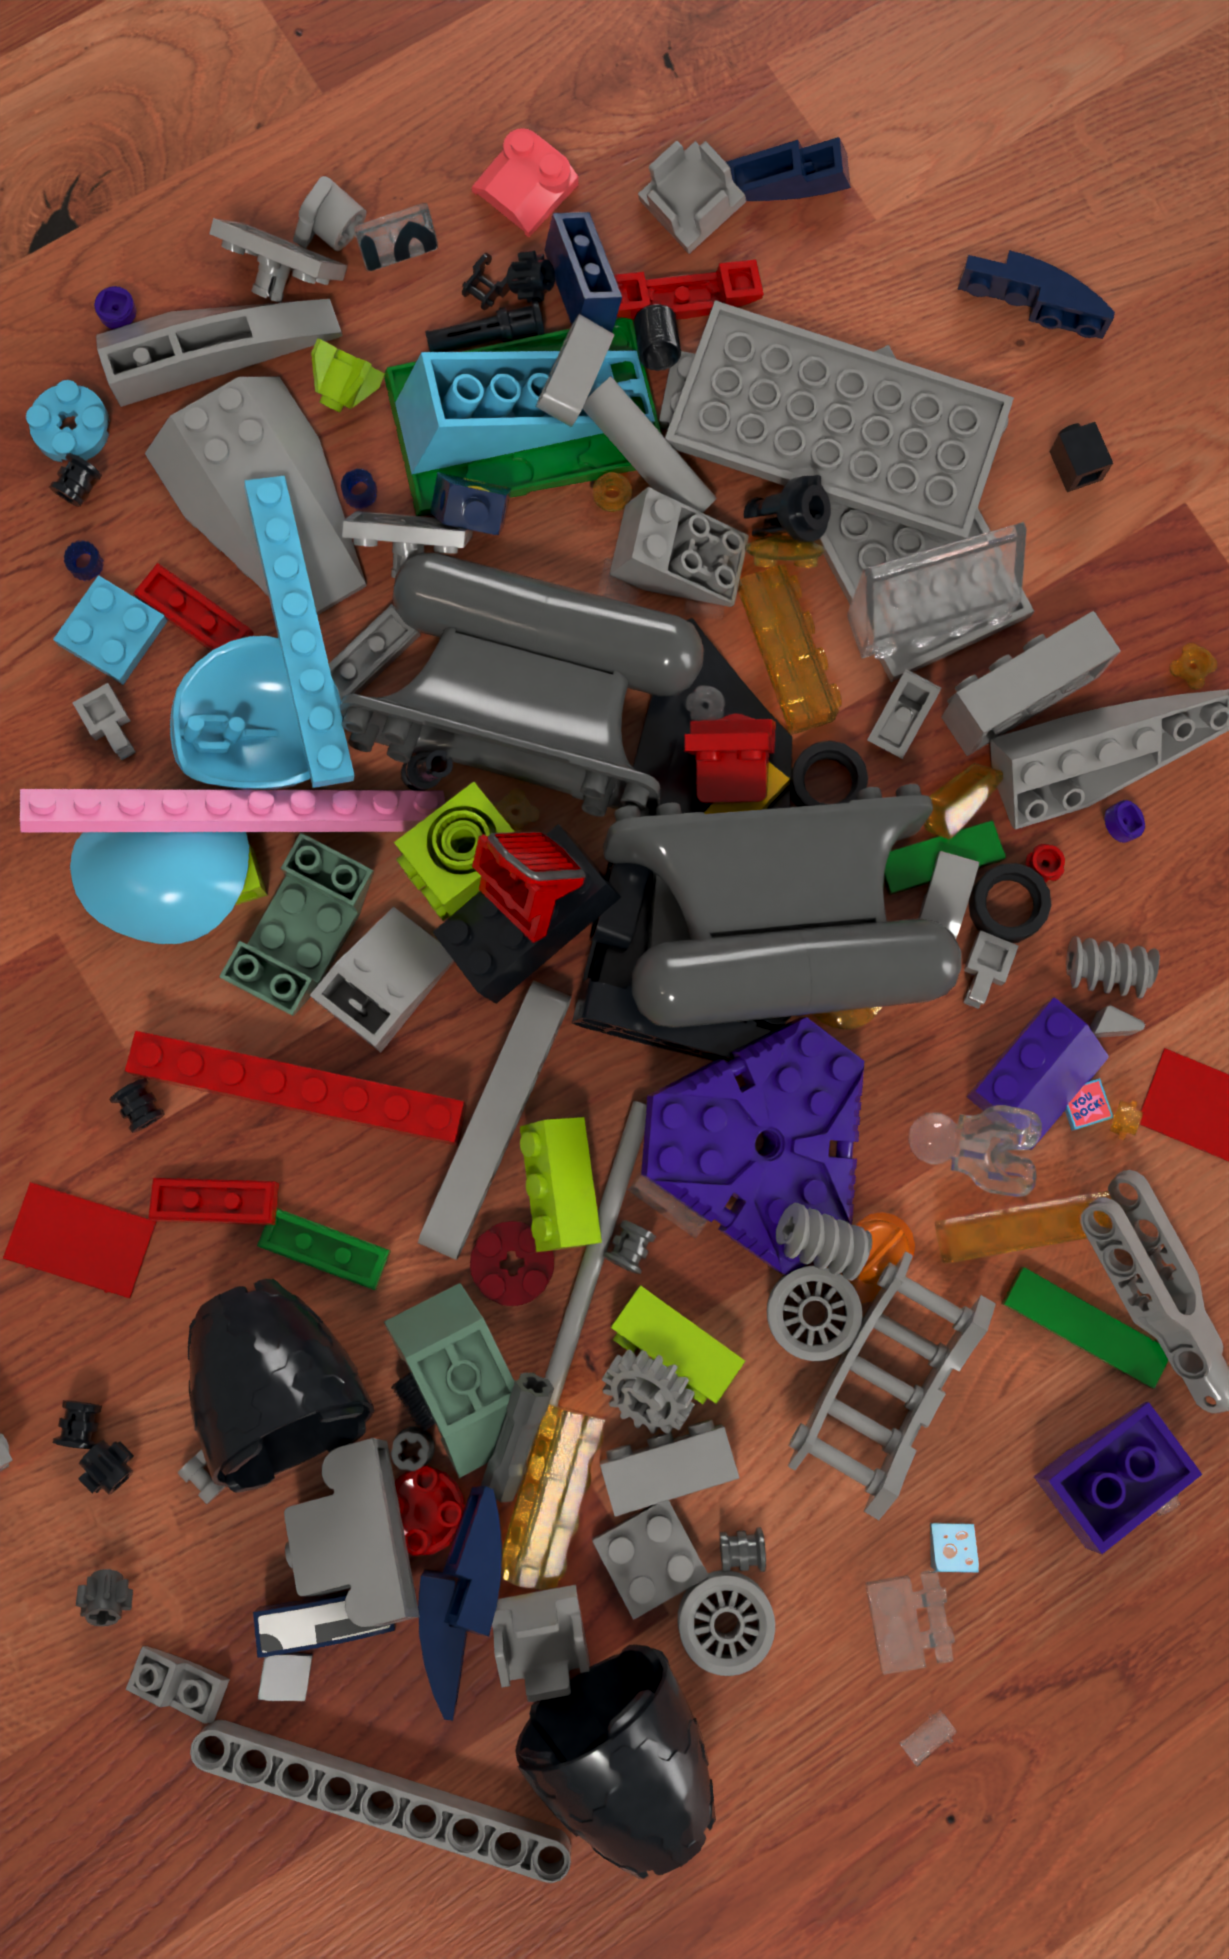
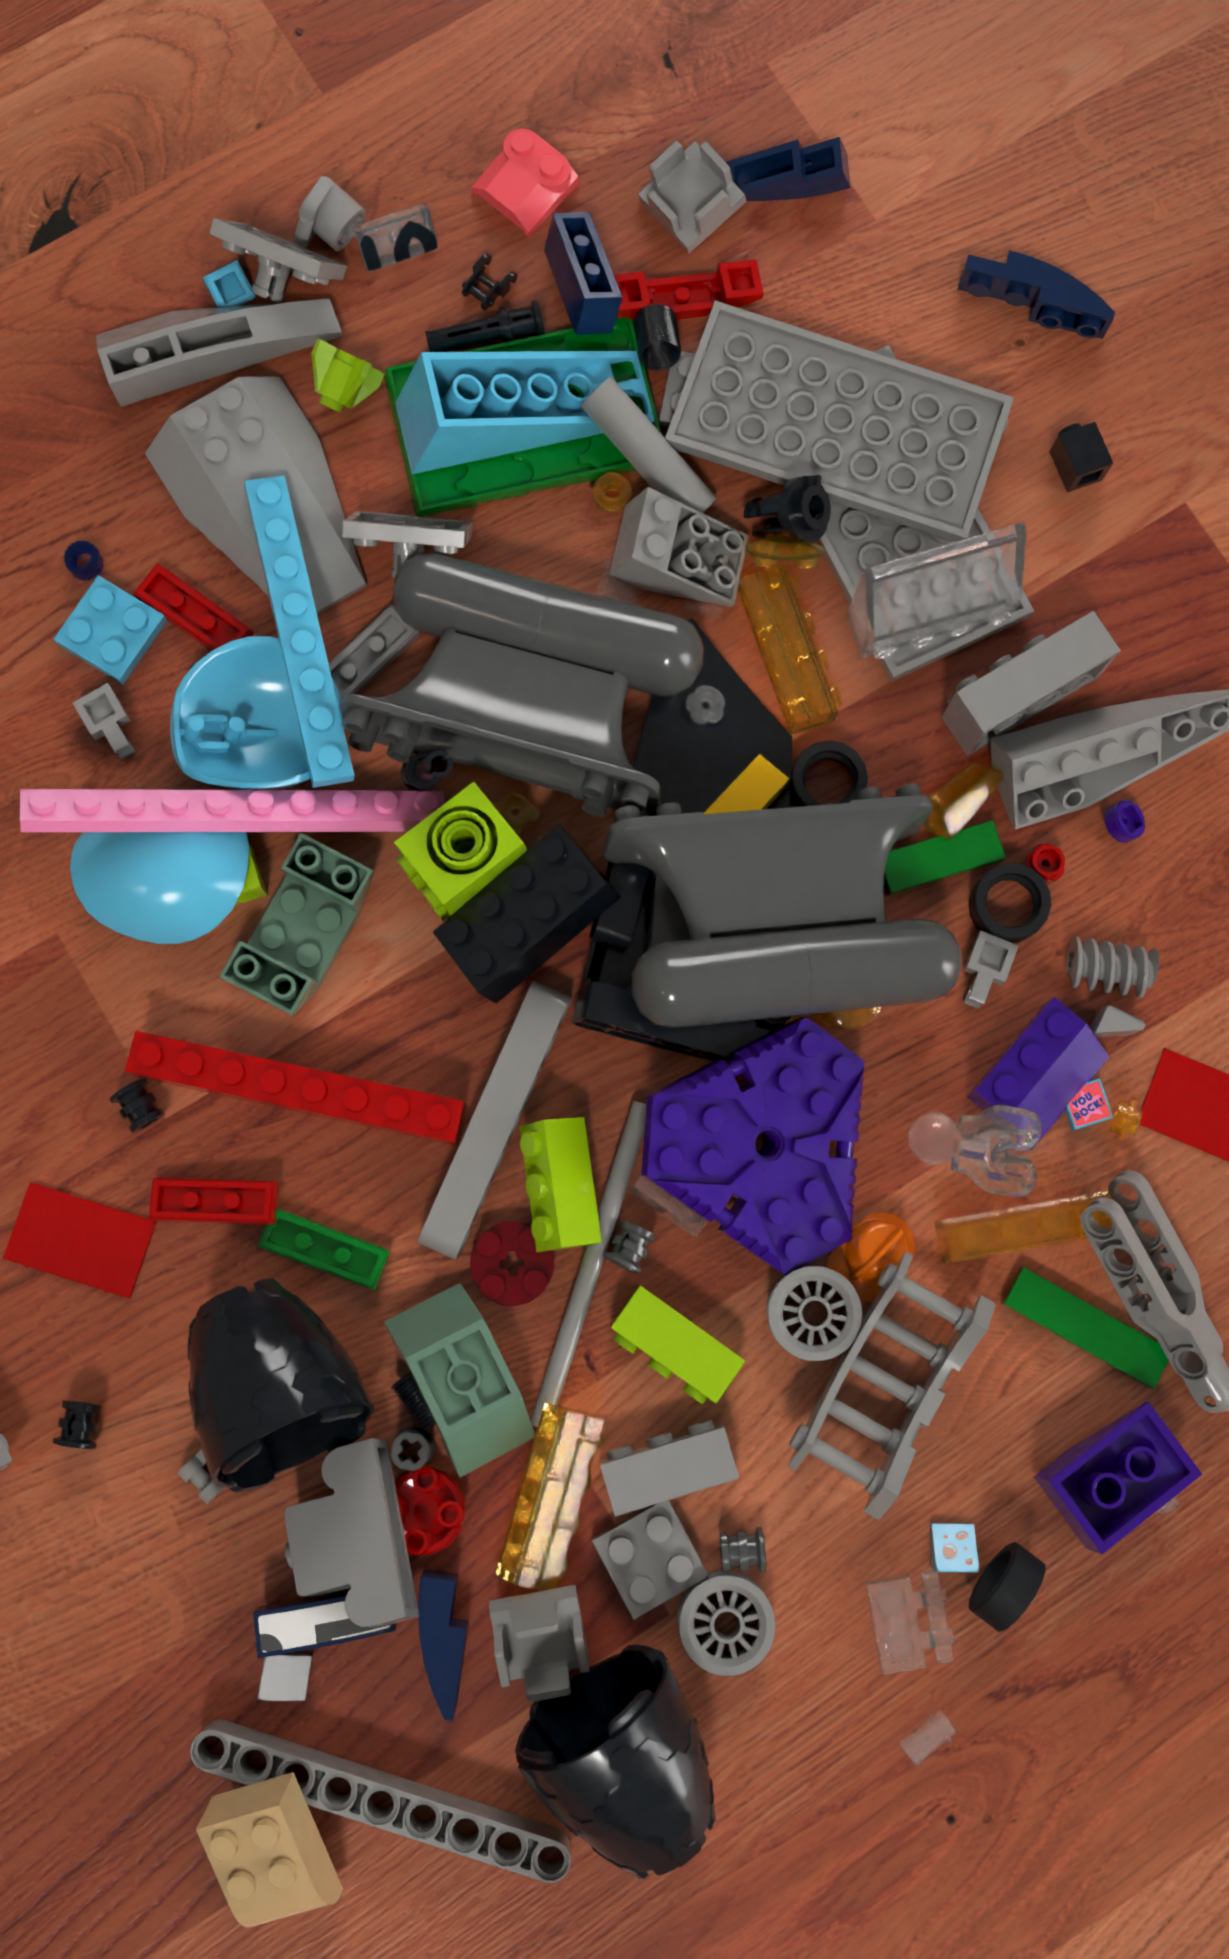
(66, 401): medium azure plate -> none
(75, 480): black bush -> none
(104, 1597): dark grey gear -> none
(106, 1467): black gear -> none
(115, 307): dark purple tile -> none
(178, 1684): light grey slope -> none
(229, 286): none -> medium azure slope
(268, 1852): none -> tan brick
(352, 478): clear blue axle -> none
(383, 978): light grey slope -> none
(470, 503): dark blue torso -> none
(476, 1563): dark blue slope -> none
(524, 1413): dark grey axle -> none
(525, 877): red piece -> none
(531, 276): black gear -> none
(575, 370): light grey beam -> none
(648, 1391): light grey gear -> none
(732, 757): red piece -> none
(824, 1241): light grey piece -> none
(904, 713): light grey slope -> none
(949, 890): light grey slope -> none
(1007, 1586): none -> black tyre
(1201, 657): clear yellow plate -> none

